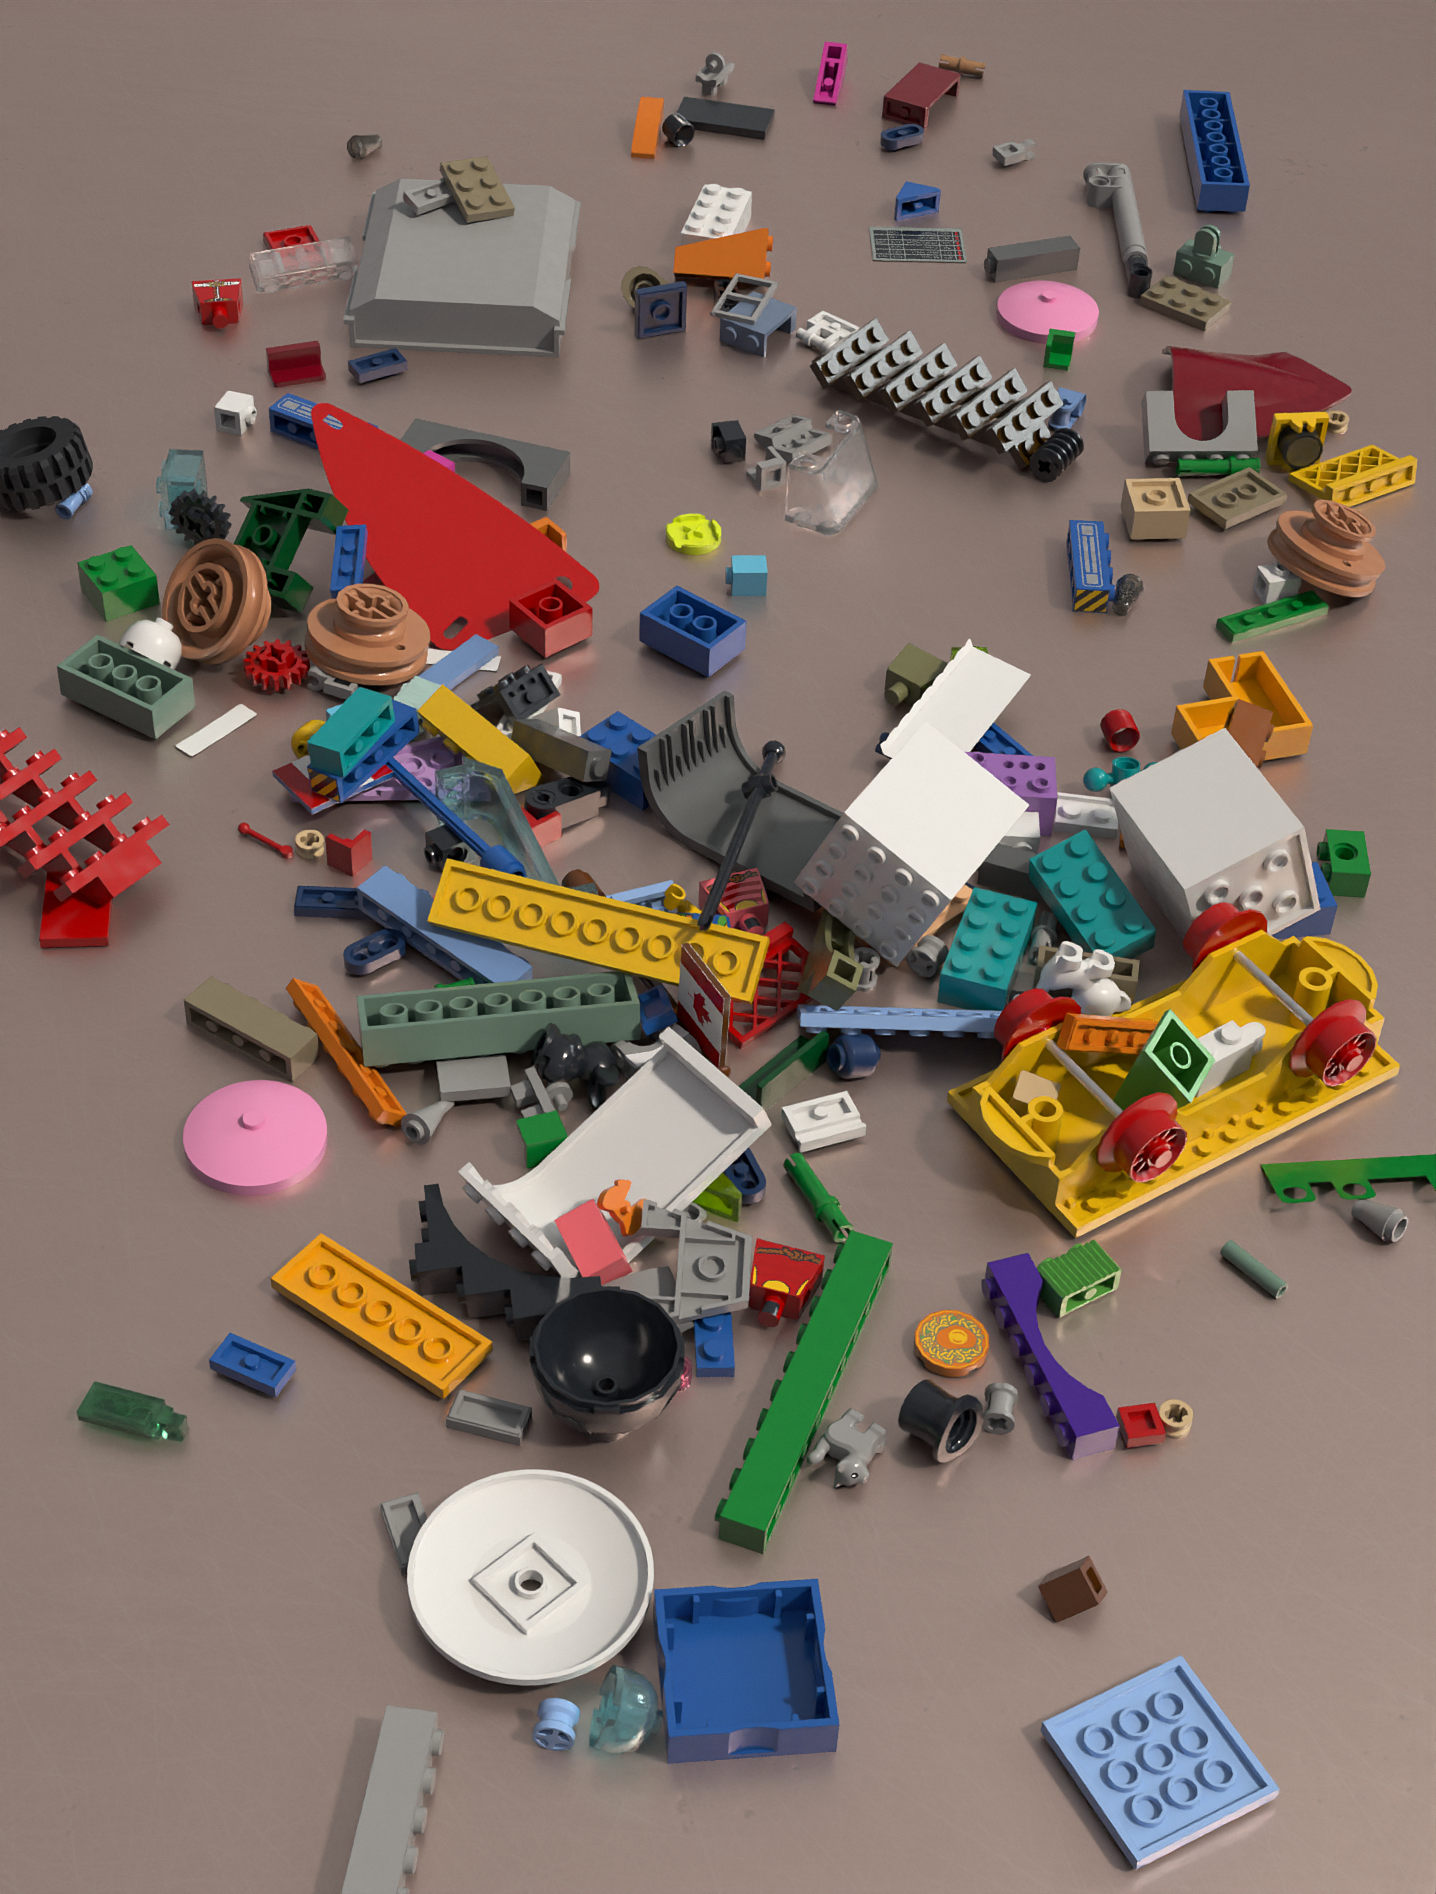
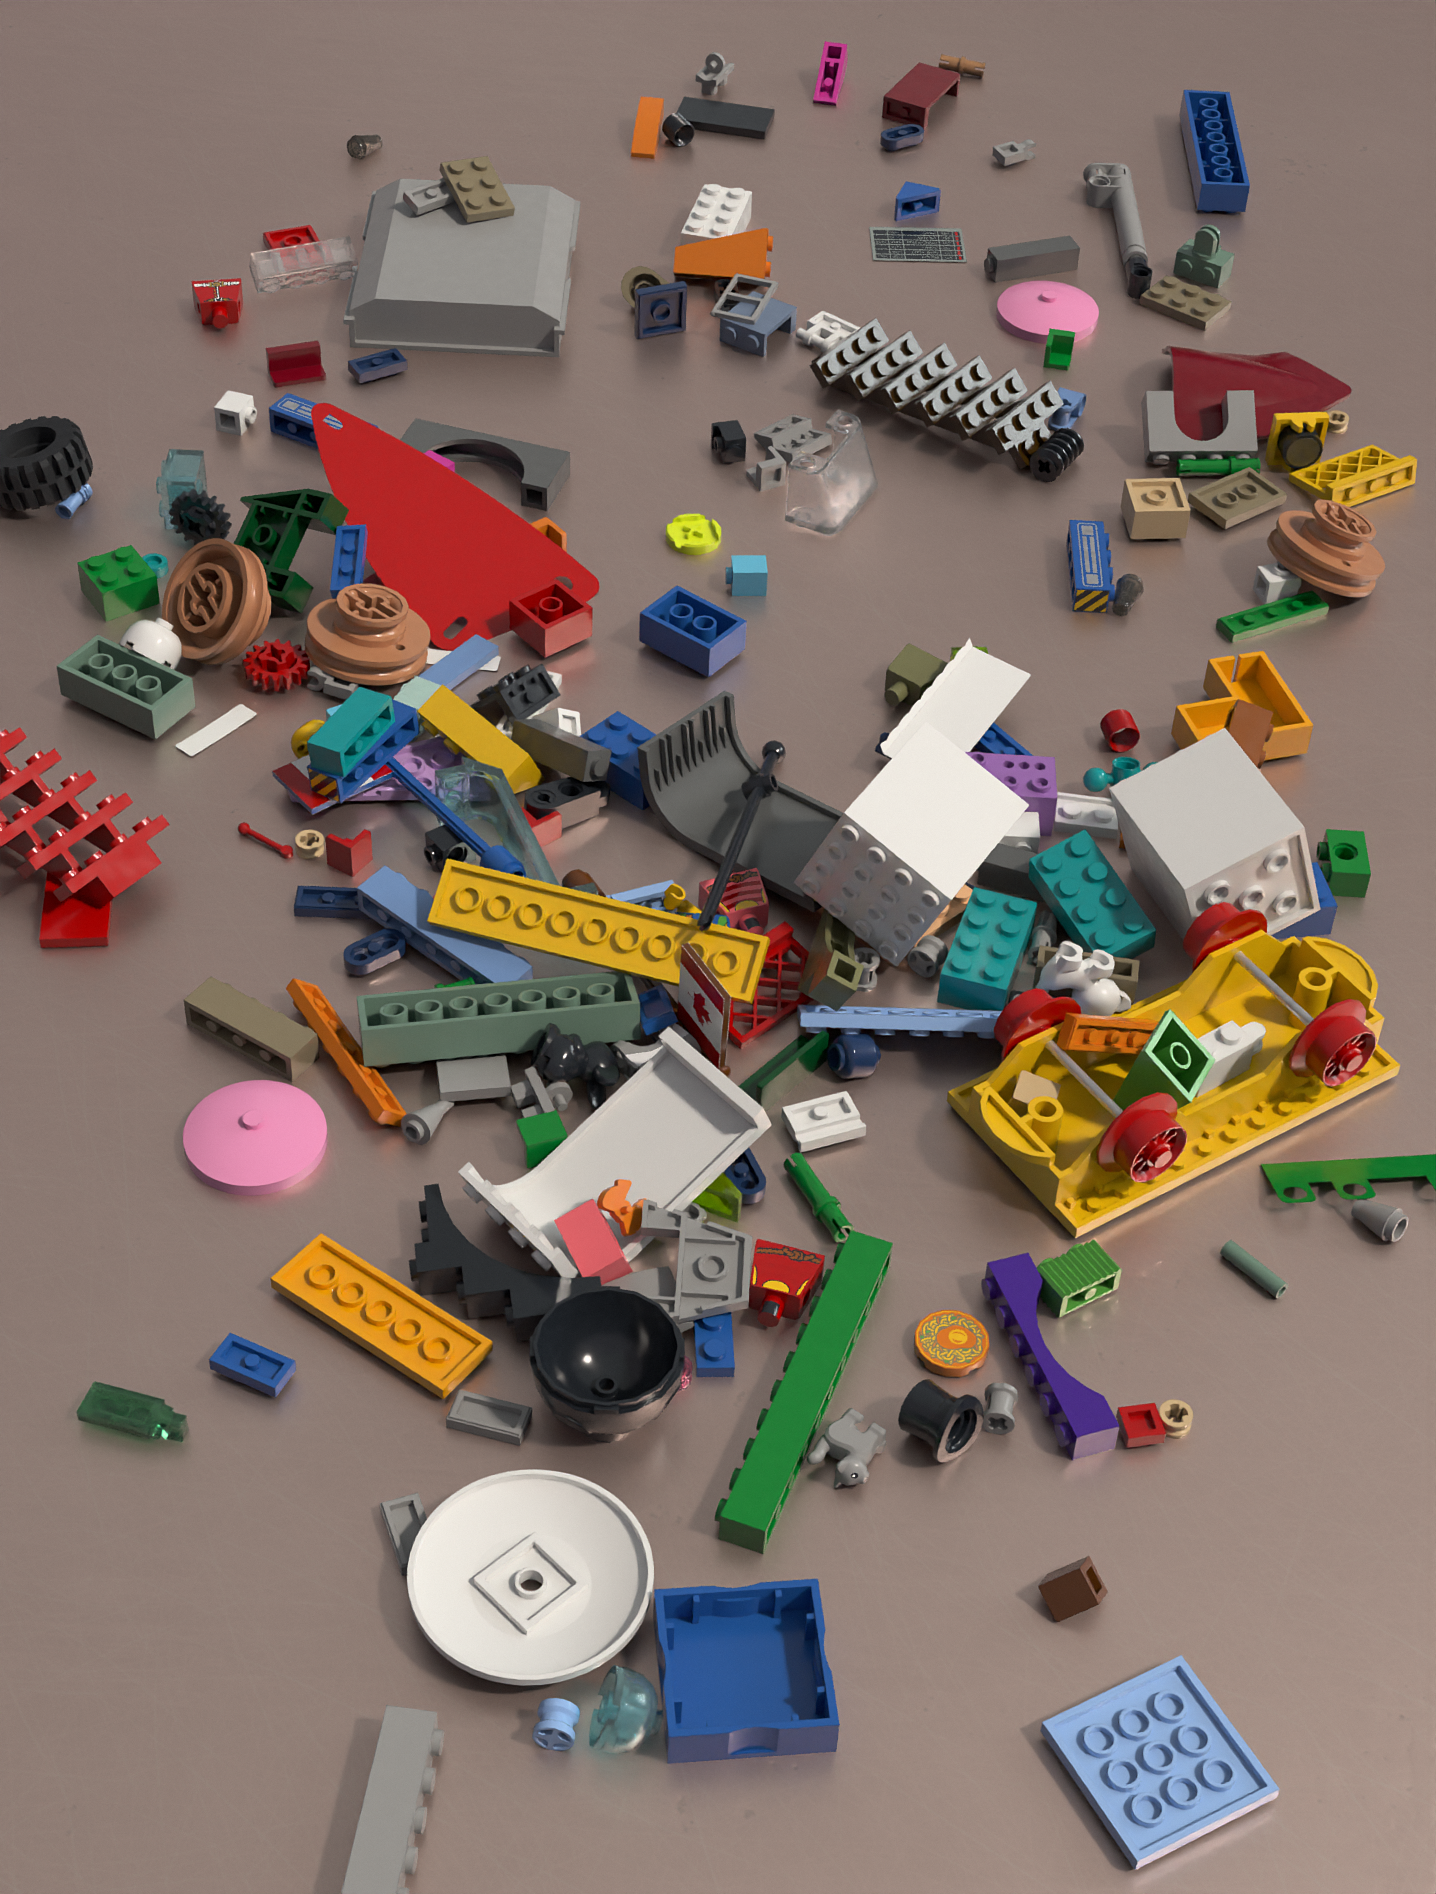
(157, 563): none -> teal tile

